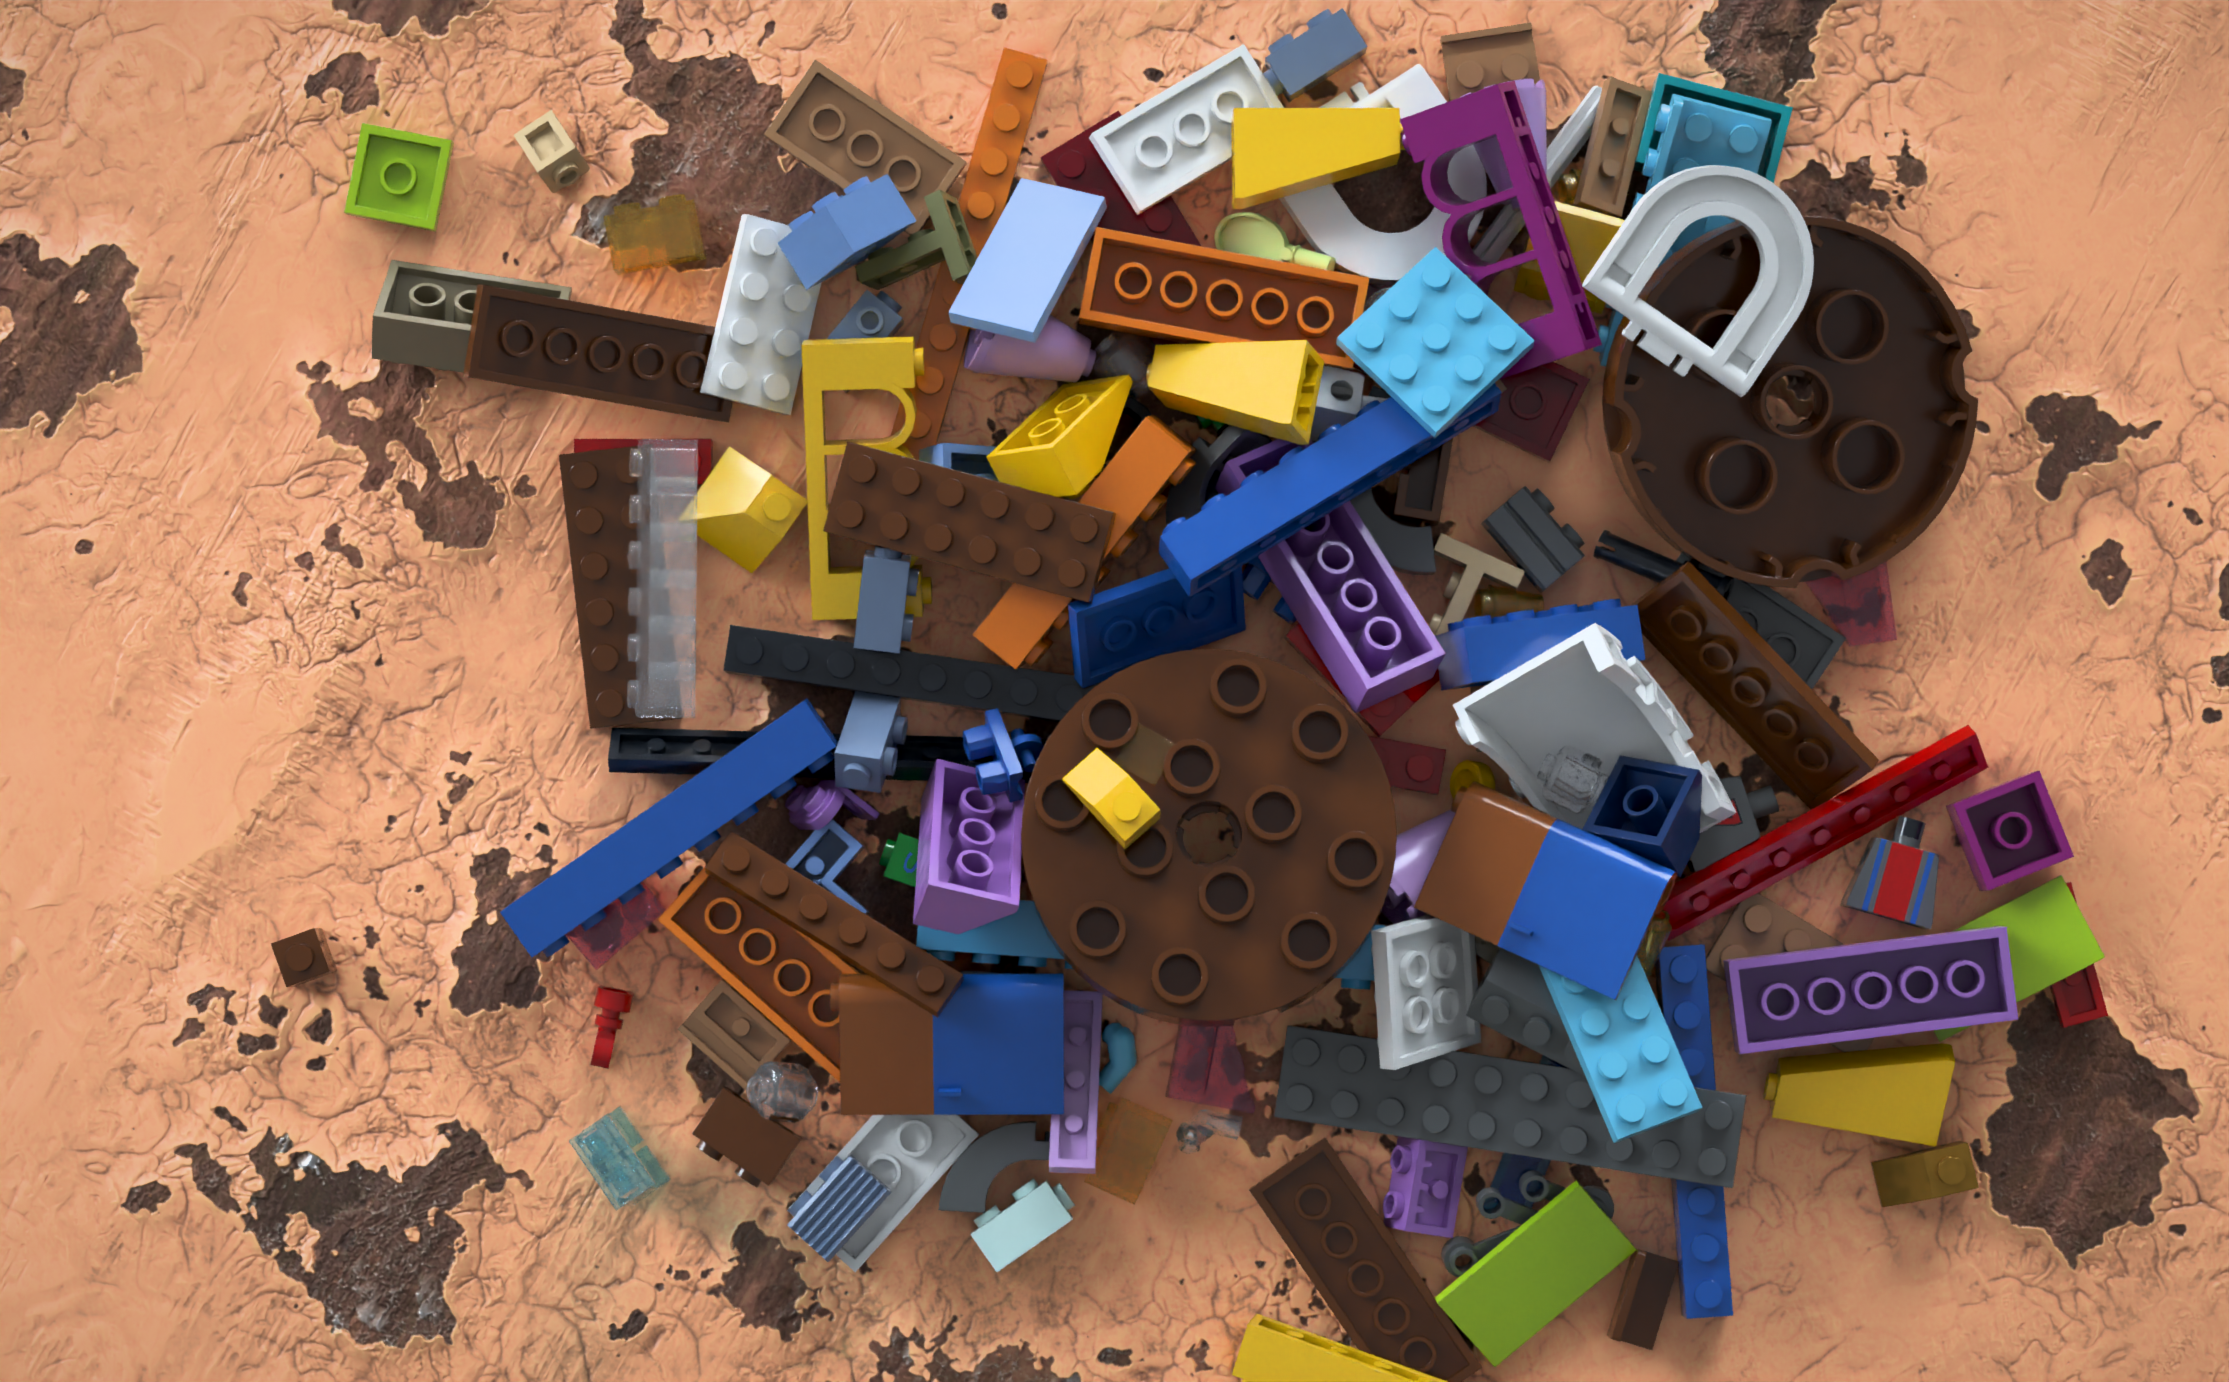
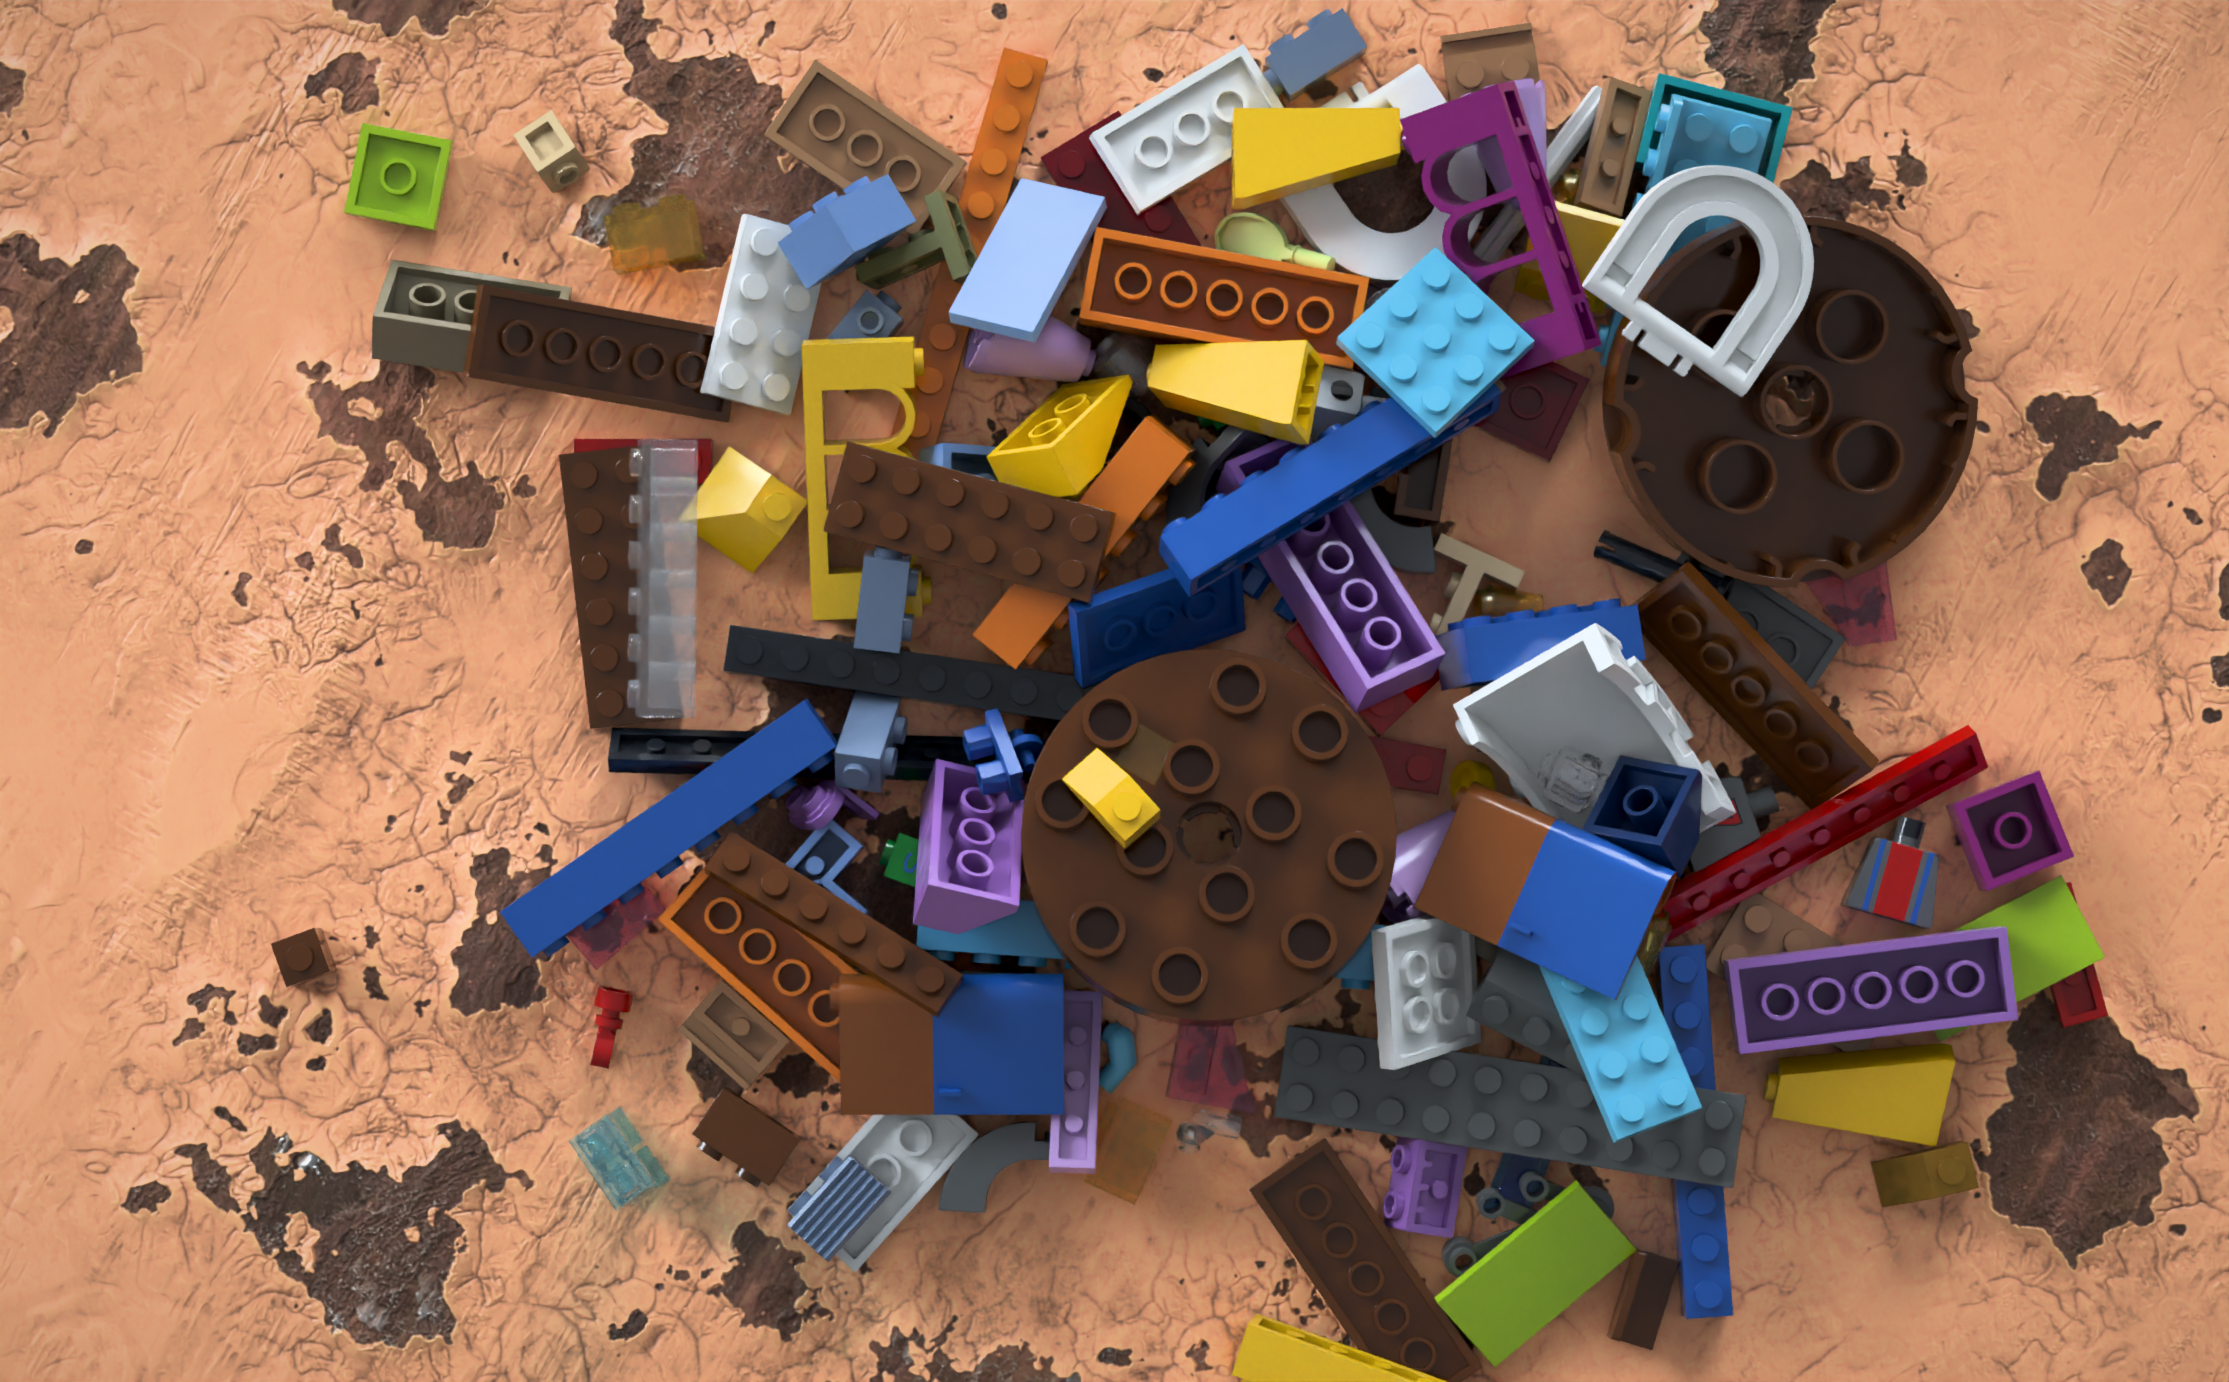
(782, 1091): clear head -> none
(1024, 1224): light aqua brick -> none
(1534, 538): dark grey brick -> none

